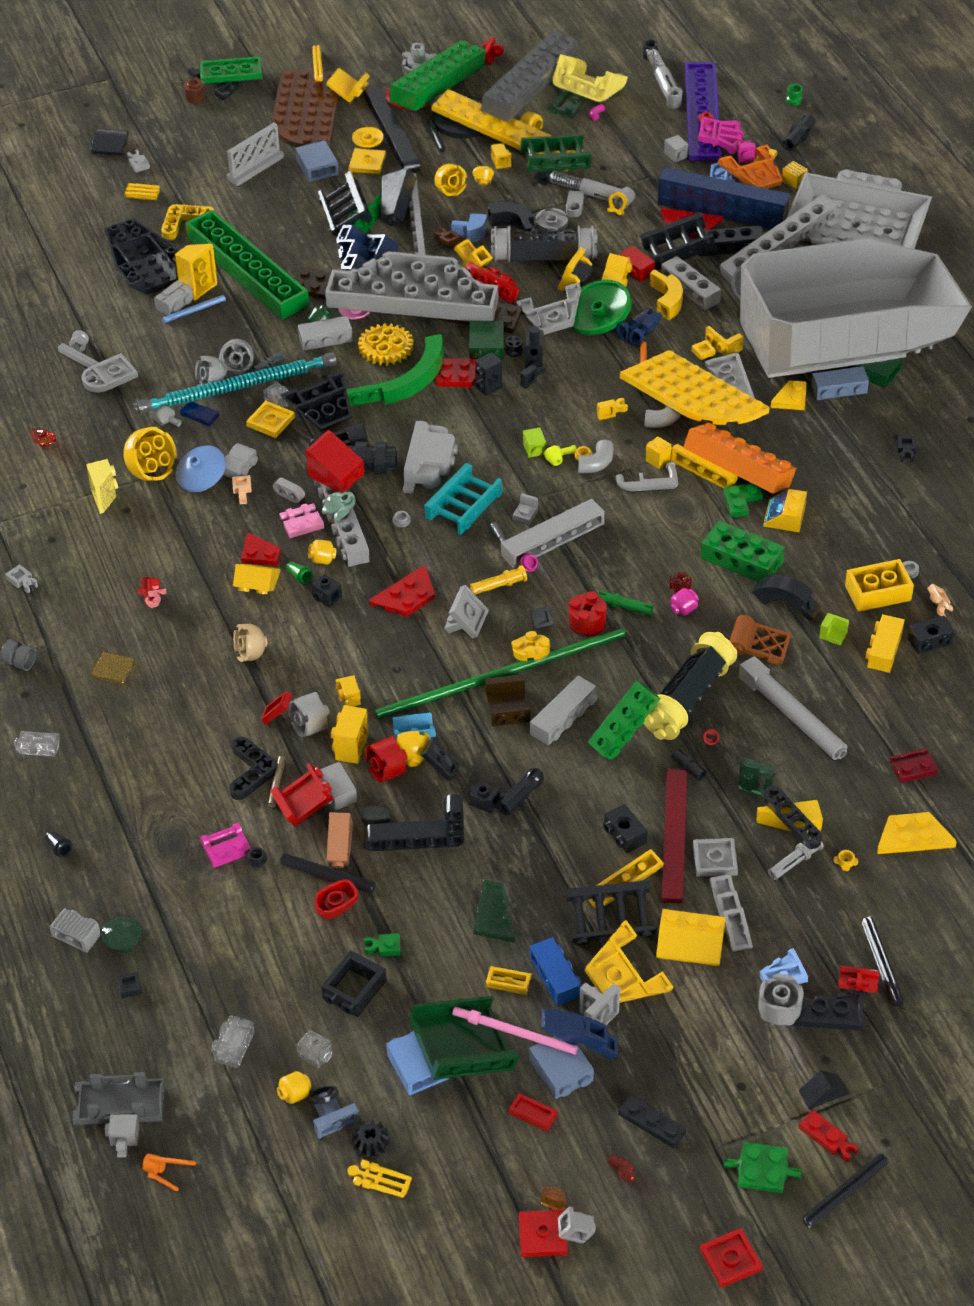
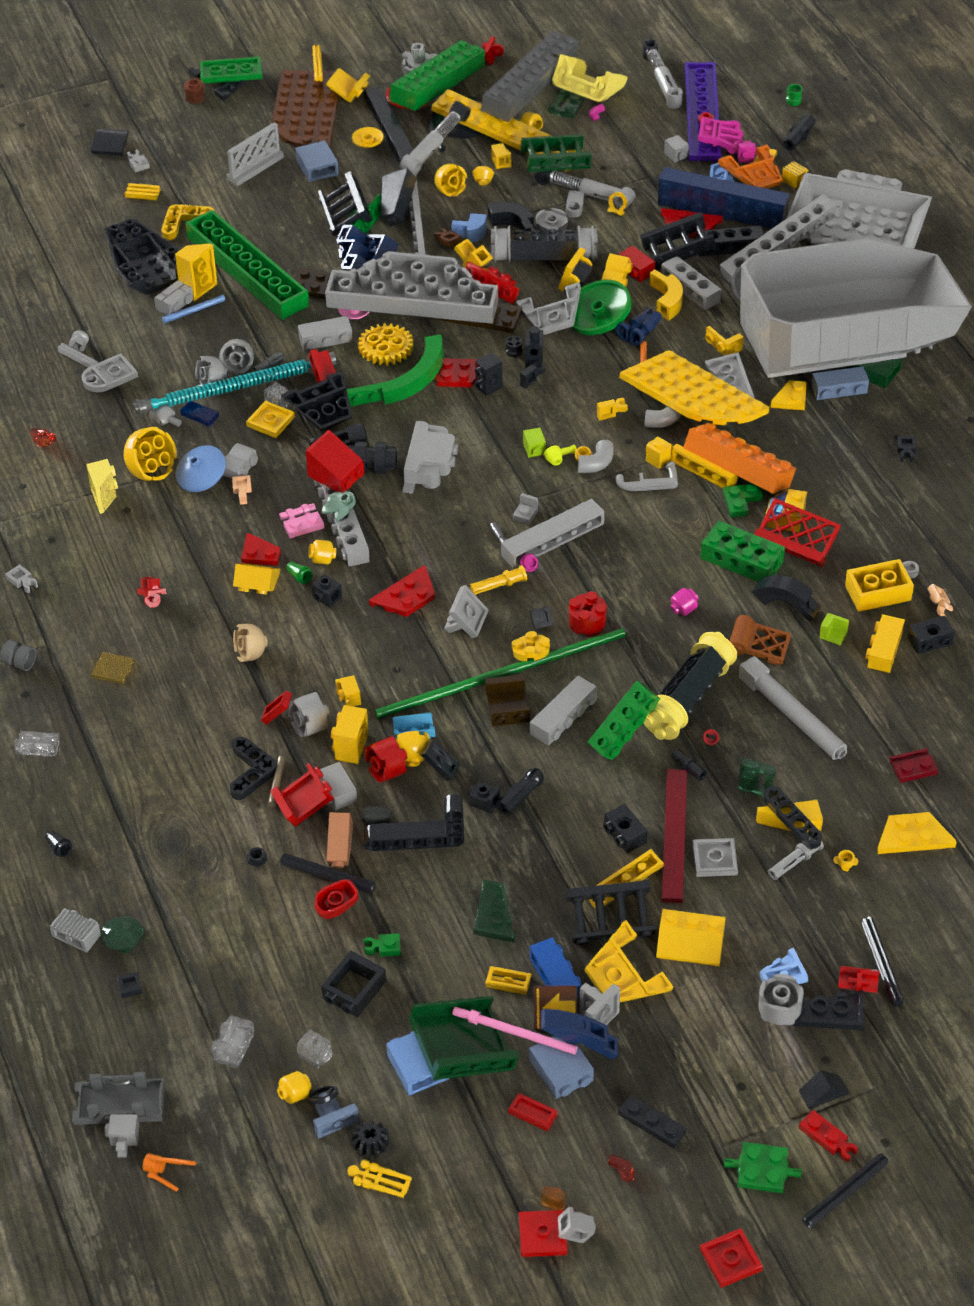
(227, 850): dark pink plate -> none
(288, 490): light grey beam -> none
(319, 314): dark green head -> none
(321, 364): none -> red panel
(367, 161): yellow plate -> none
(401, 519): light grey plate -> none
(414, 161): none -> piece
(457, 485): teal fence -> none
(486, 338): dark green brick -> none
(553, 997): none -> reddish brown tile
(626, 603): green pin -> none
(679, 581): clear red gear -> none
(703, 350): yellow plate -> none
(729, 907): light grey slope -> none
(792, 547): none -> red fence

